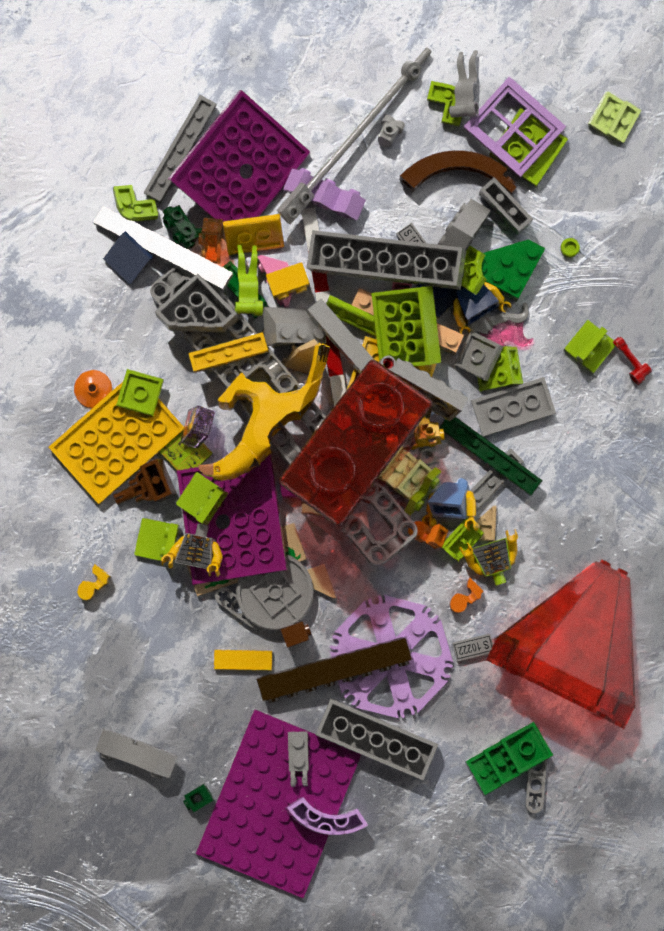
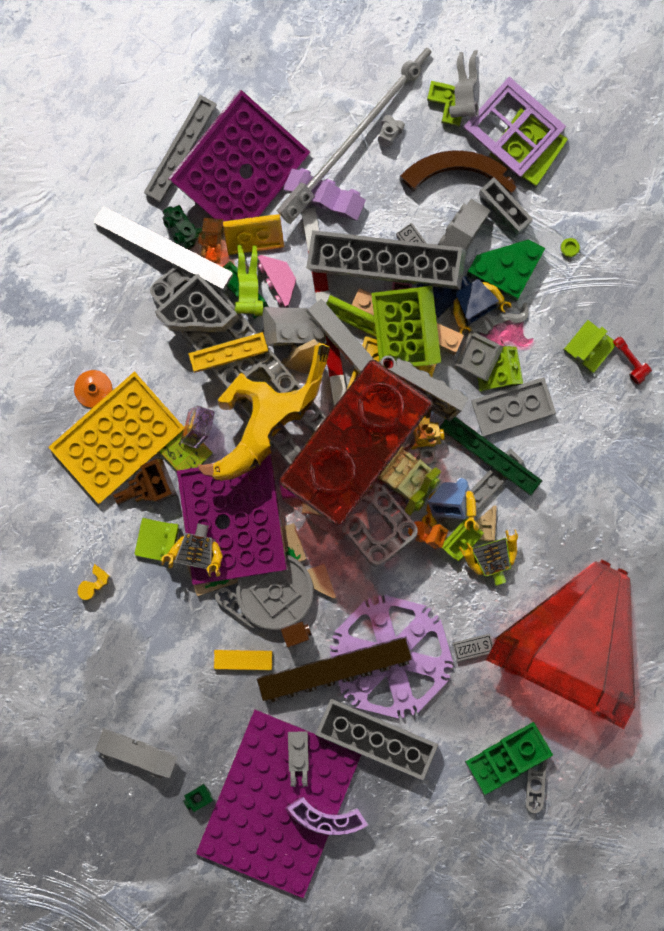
(127, 257): dark blue tile -> none
(133, 209): lime plate -> none
(140, 392): lime tile -> none
(201, 498): lime bracket -> none
(288, 281): yellow brick -> none
(459, 601): orange leg -> none
(473, 276): lime tile -> none
(614, 117): yellowish green slope -> none

